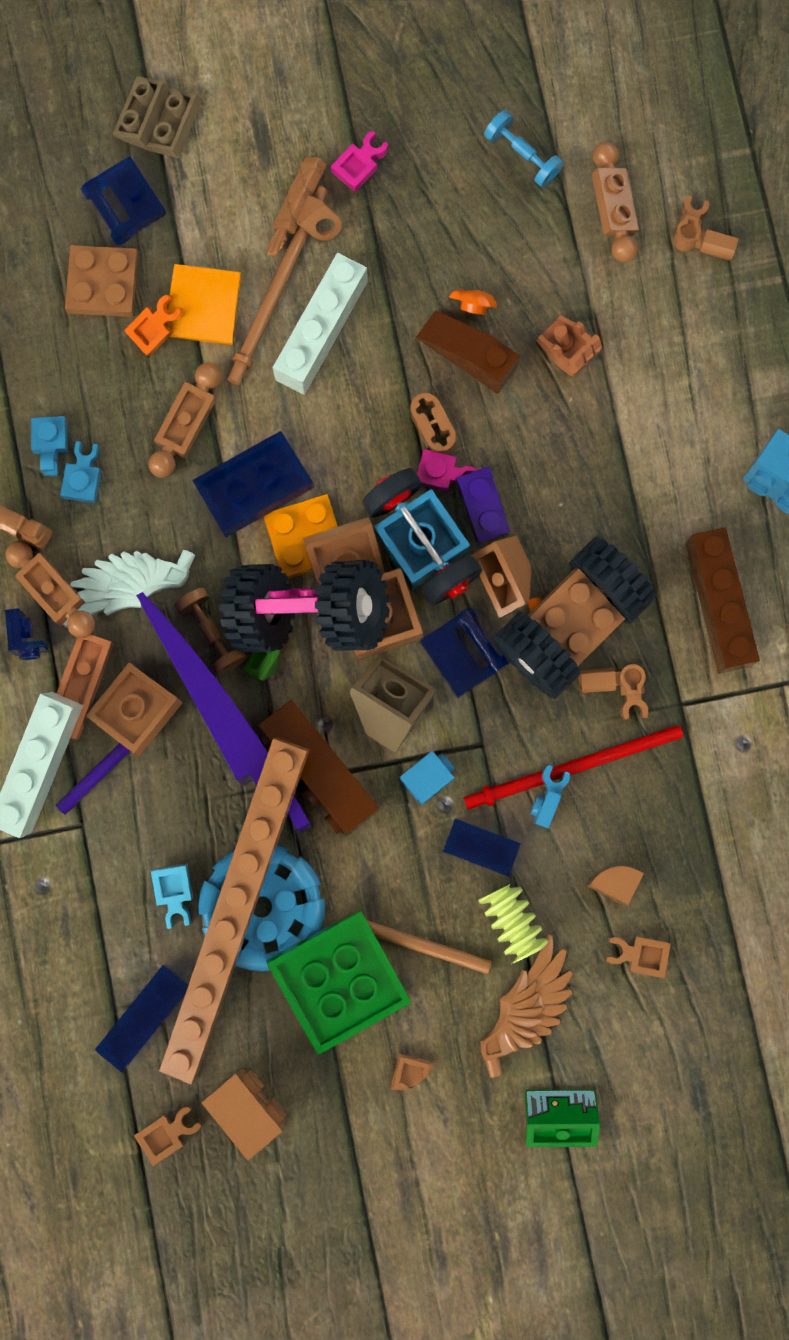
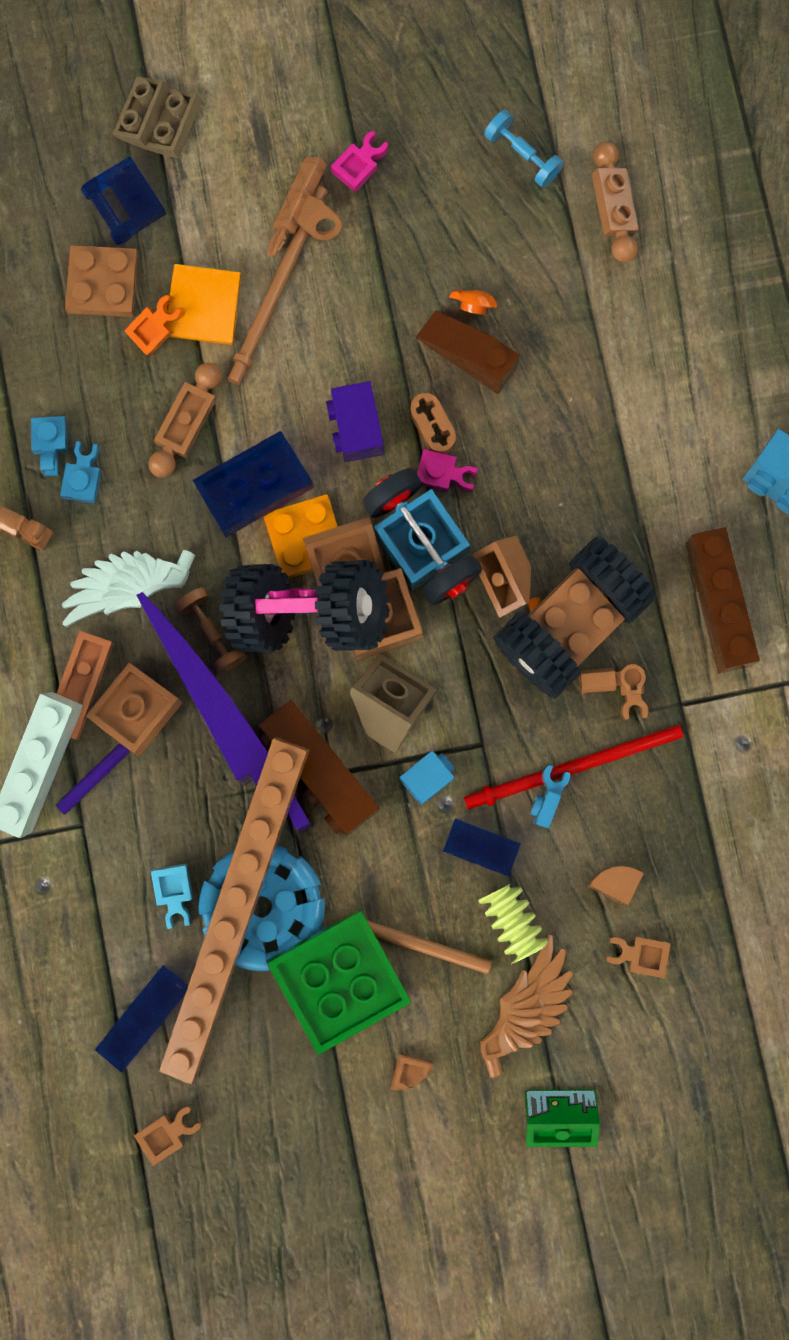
(18, 631): clear blue bracket -> none
(50, 589): medium nougat plate -> none
(246, 1112): medium nougat brick -> none
(262, 664): bright green slope -> none
(320, 323): light aqua brick -> none
(356, 422): none -> dark purple brick
(453, 658): clear blue plate -> none
(482, 504): dark purple plate -> none
(569, 345): nougat hand -> none
(690, 236): medium nougat bar -> none

